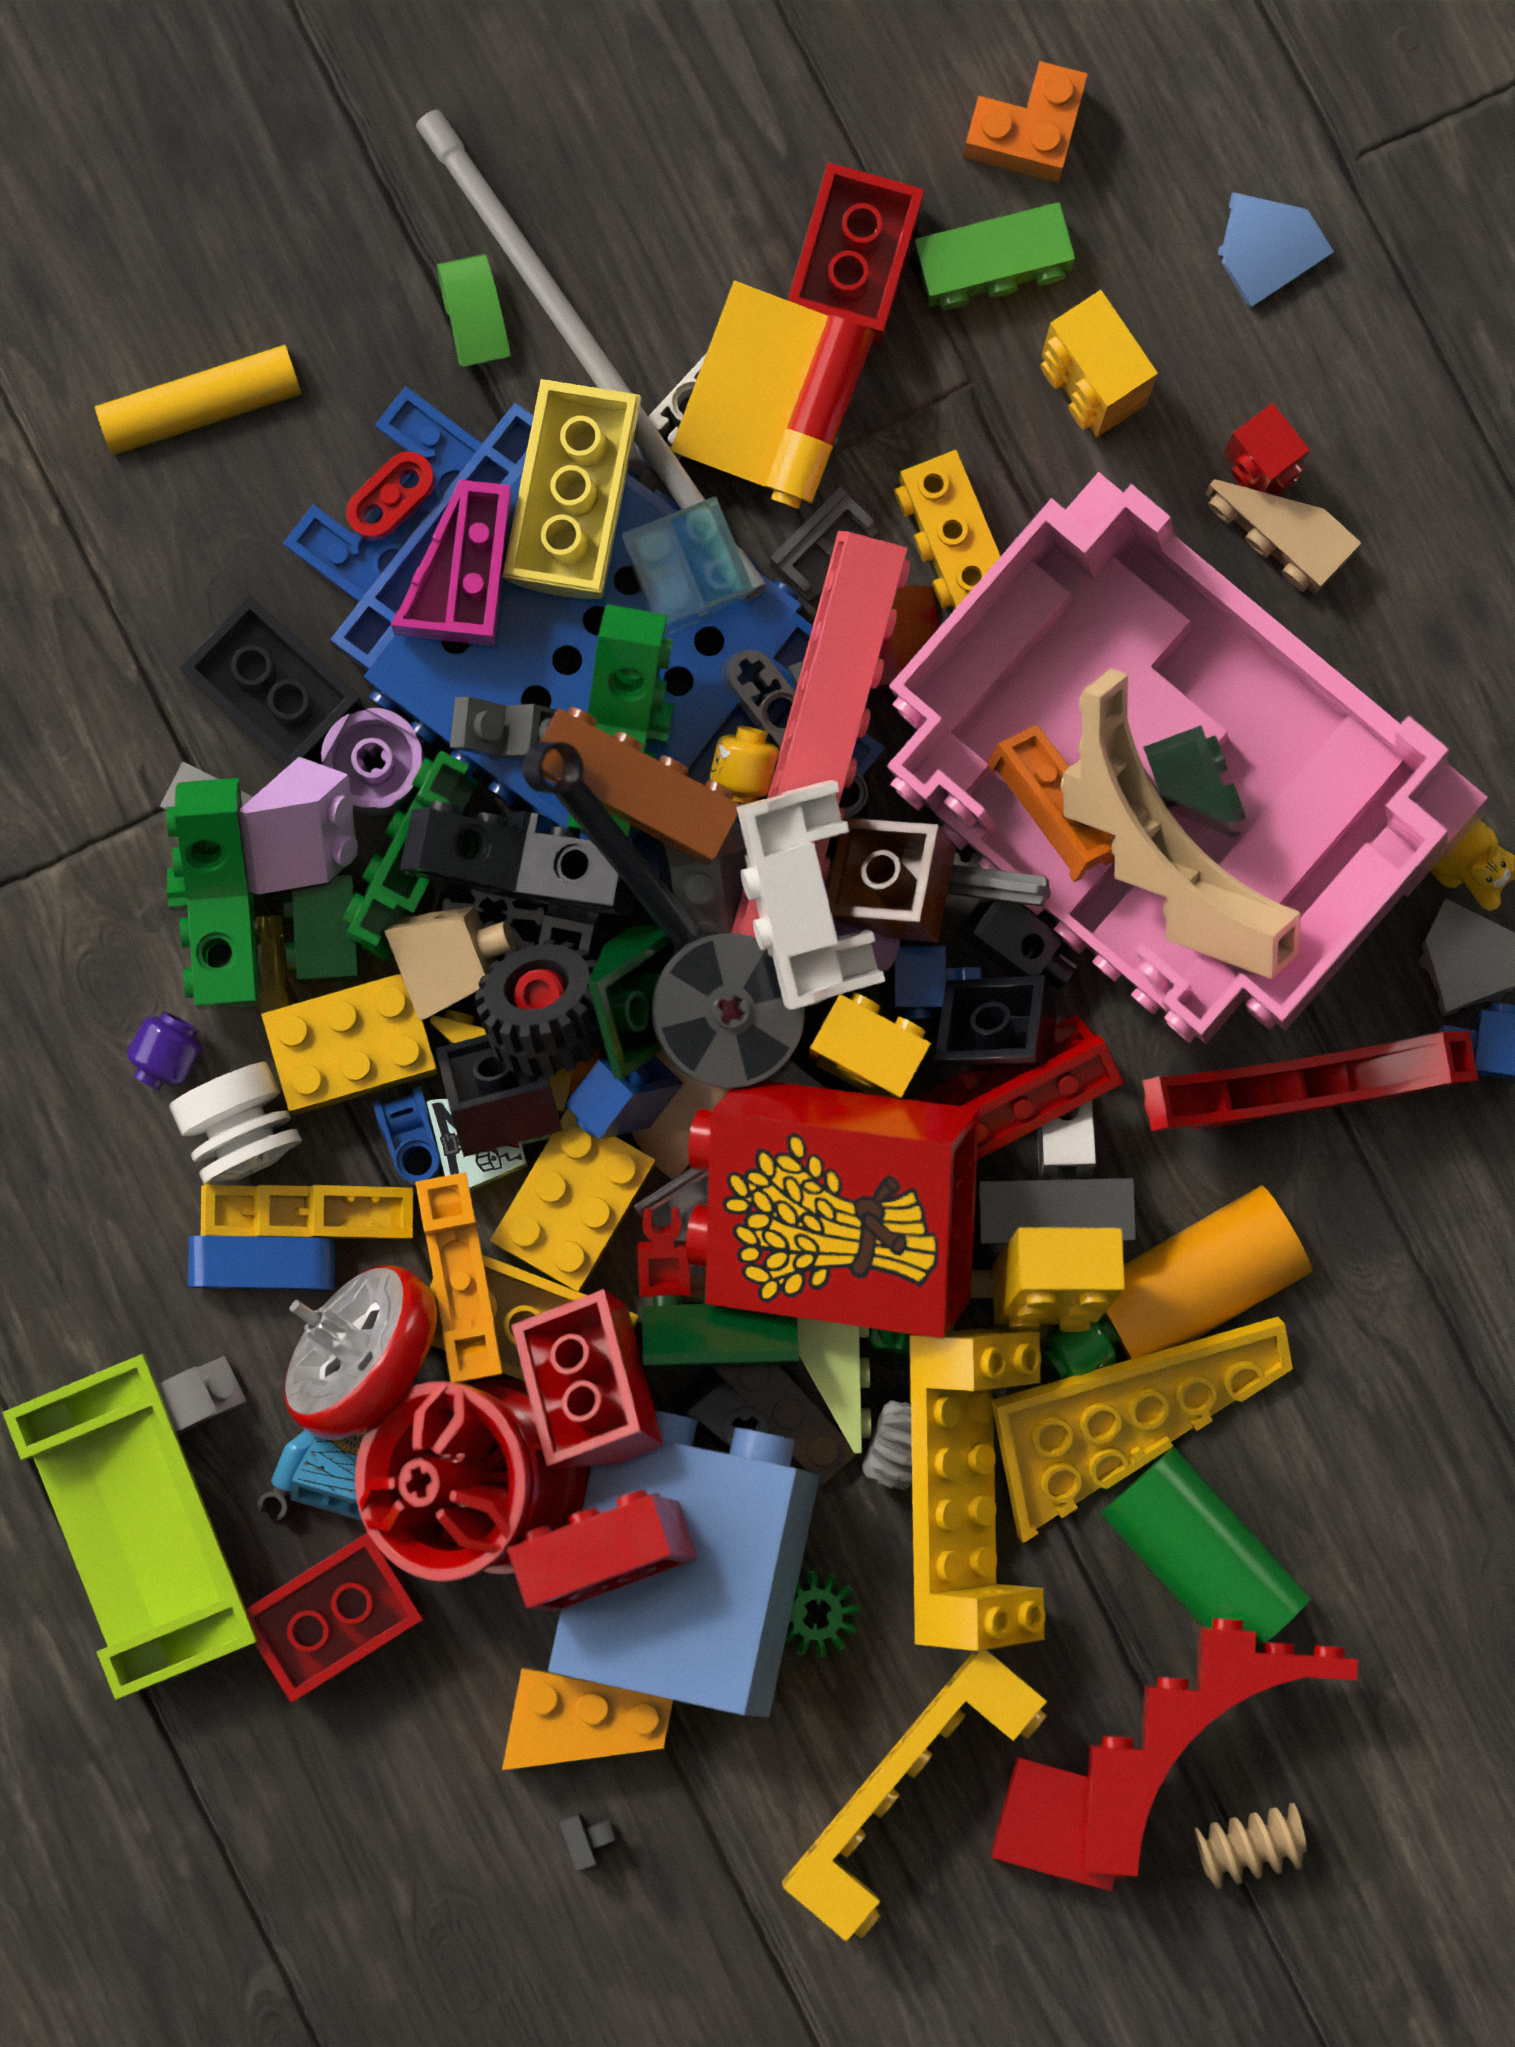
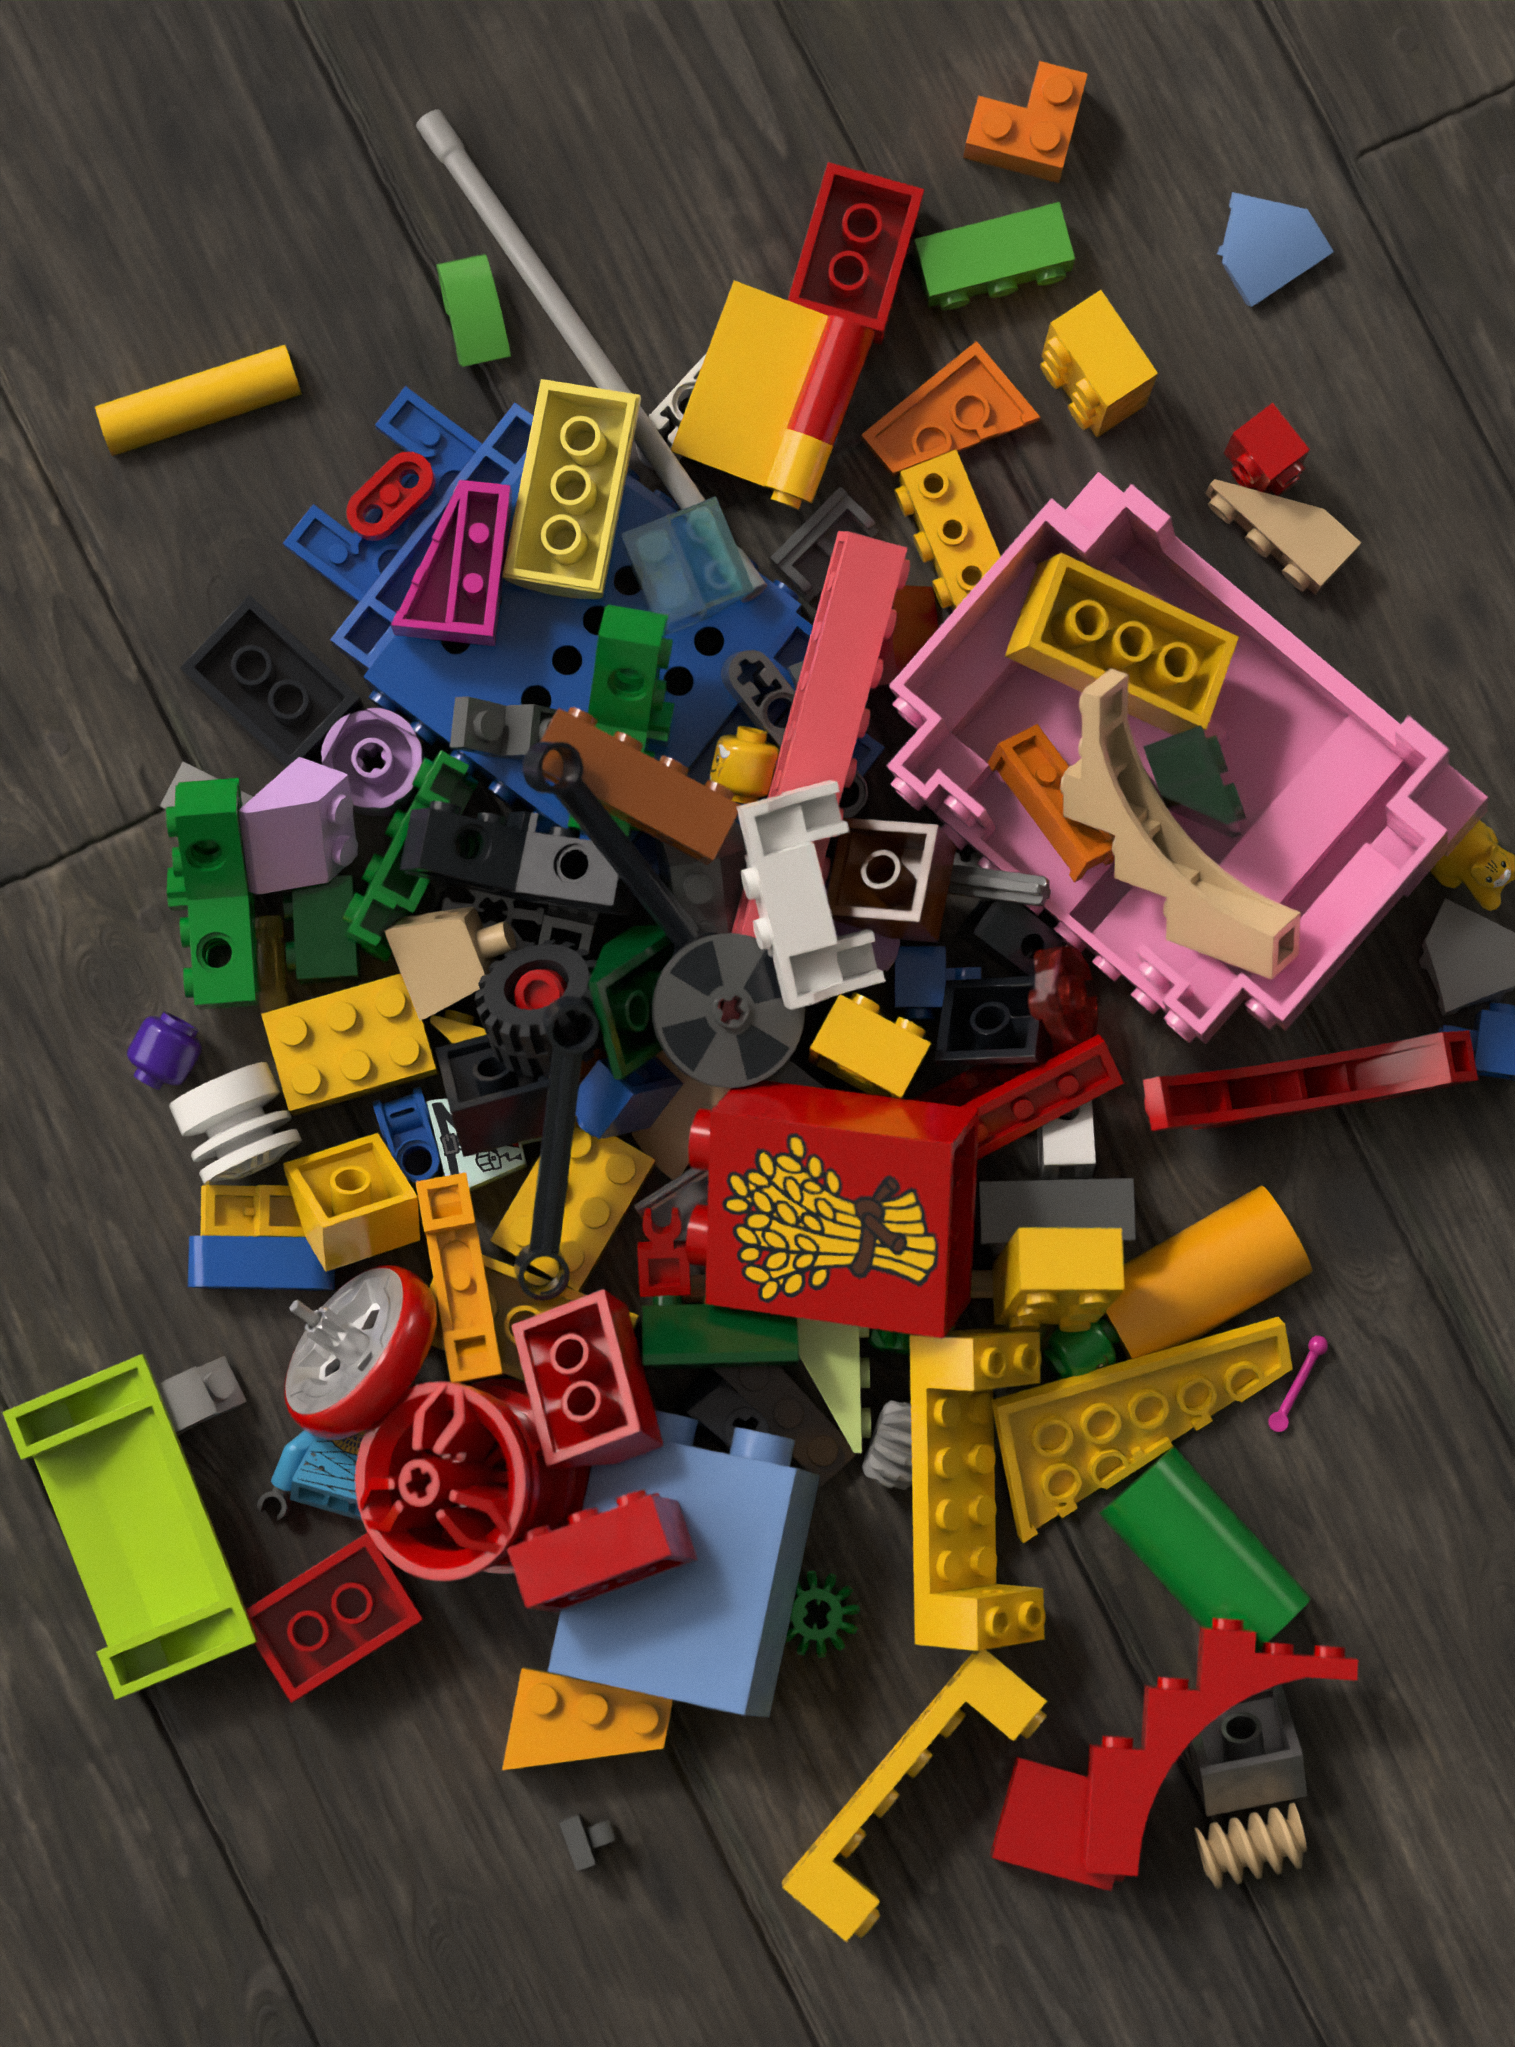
(353, 1201): none -> yellow slope
(556, 1148): none -> black piece
(950, 412): none -> orange wing
(1062, 996): none -> clear red plate
(1088, 622): none -> yellow brick
(1249, 1755): none -> flat silver slope
(1278, 1420): none -> dark pink hinge

